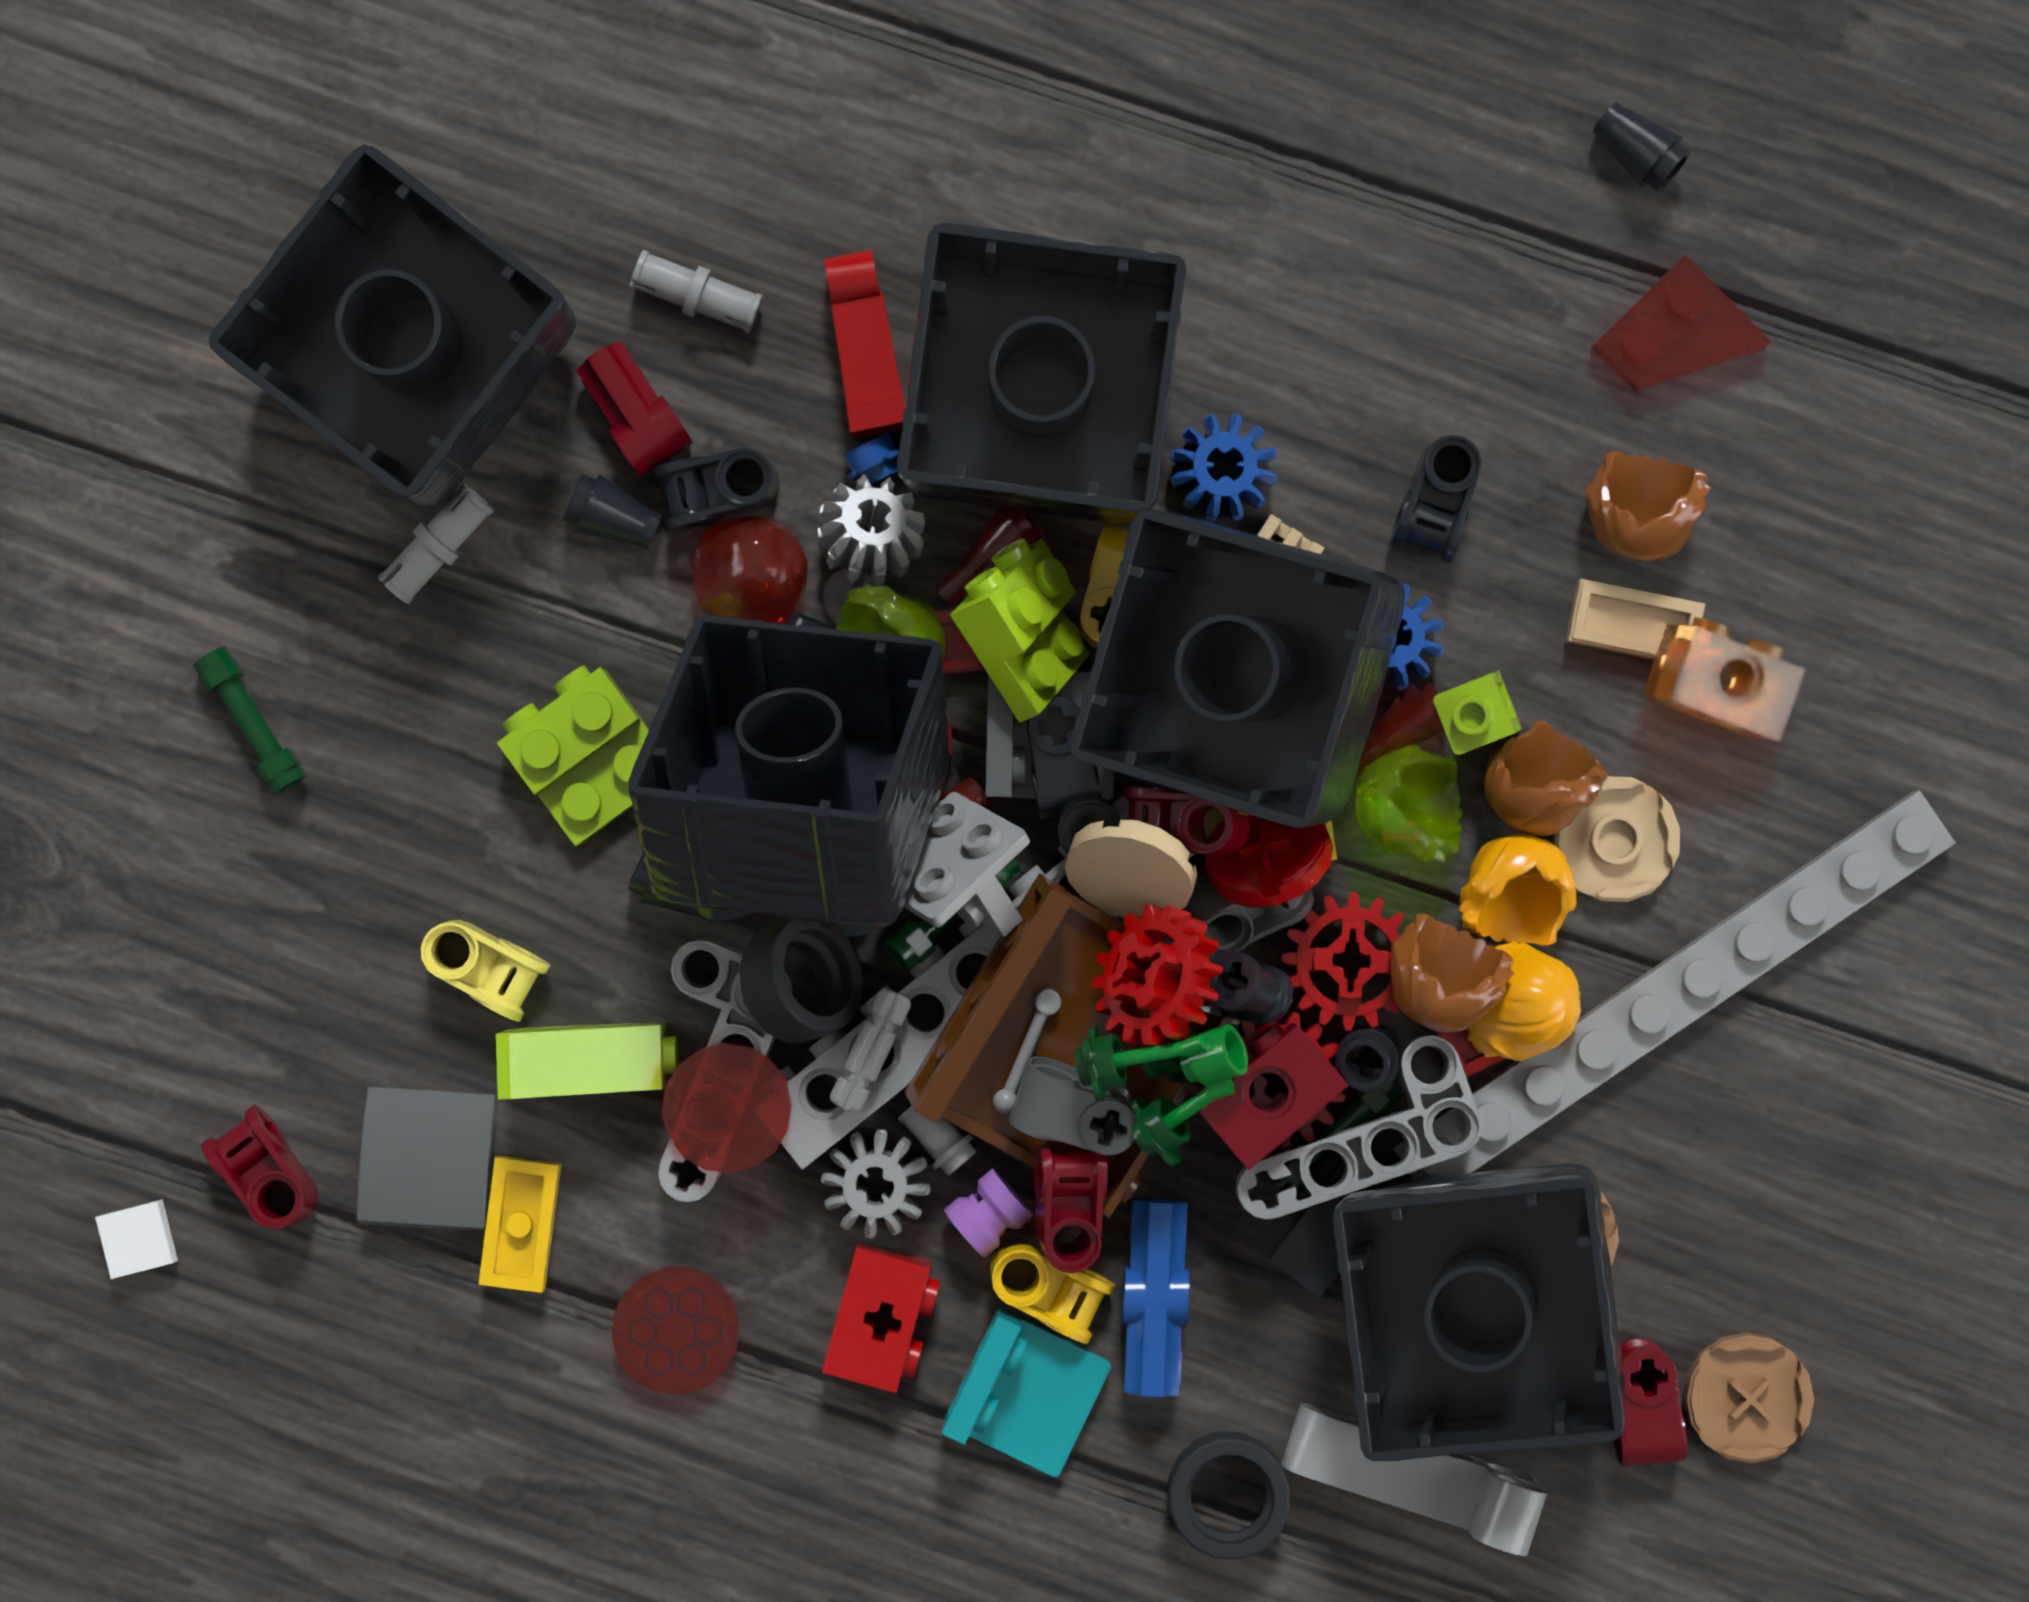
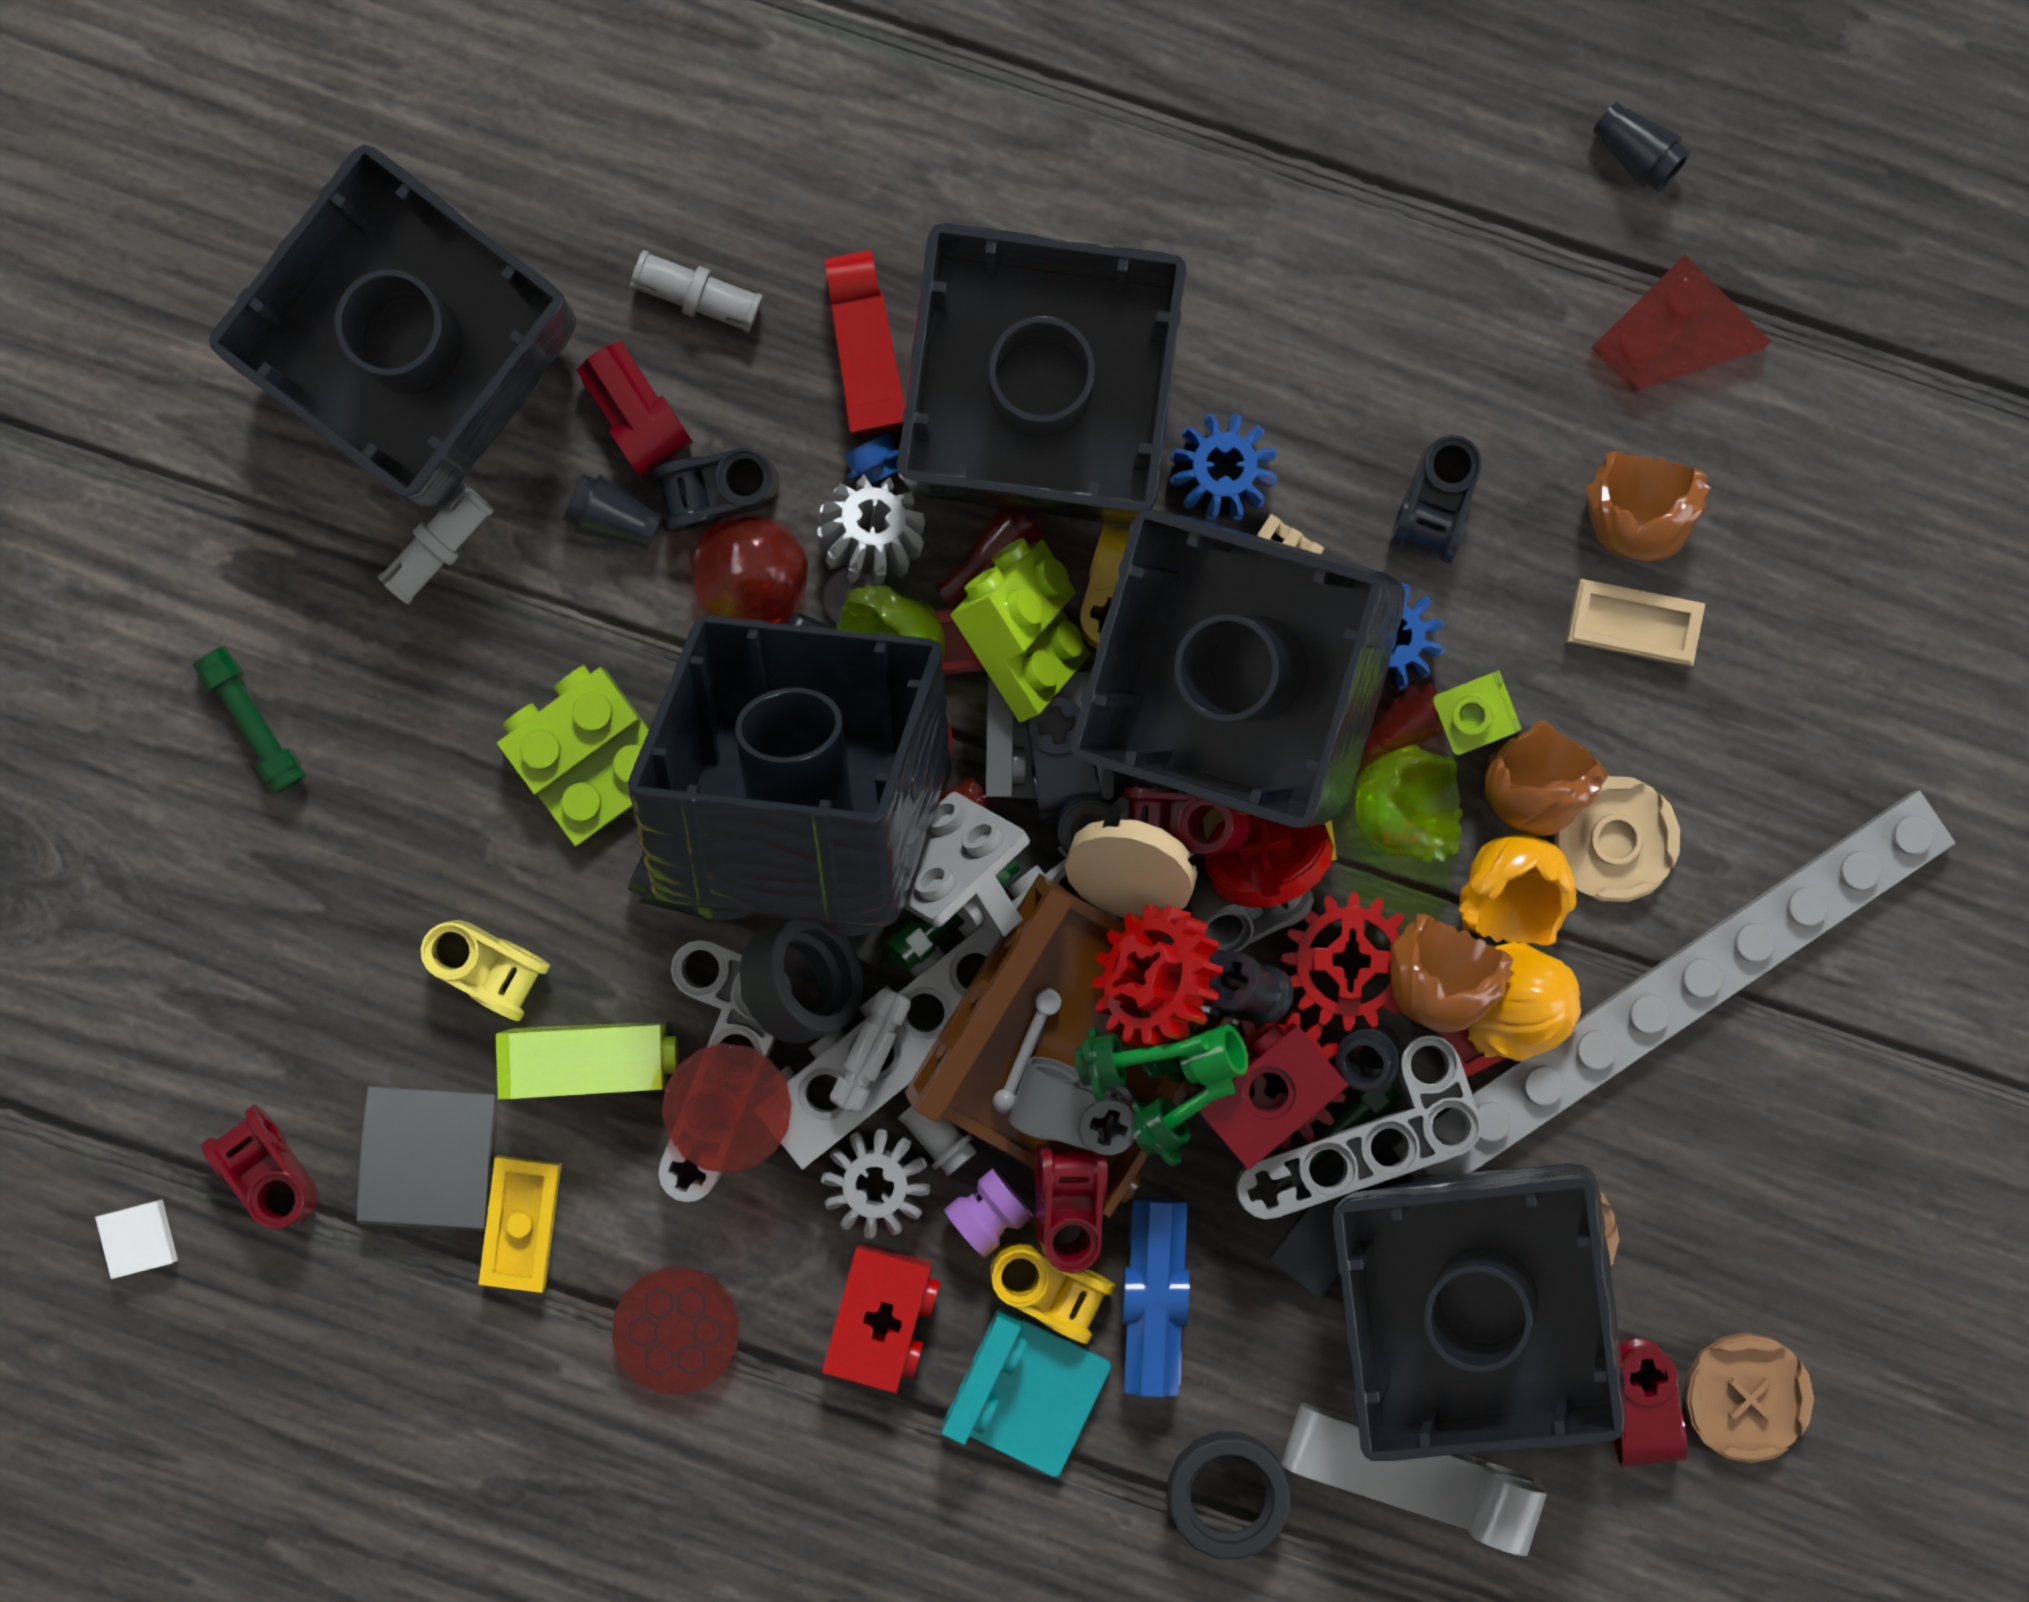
(1689, 679): clear orange brick -> none

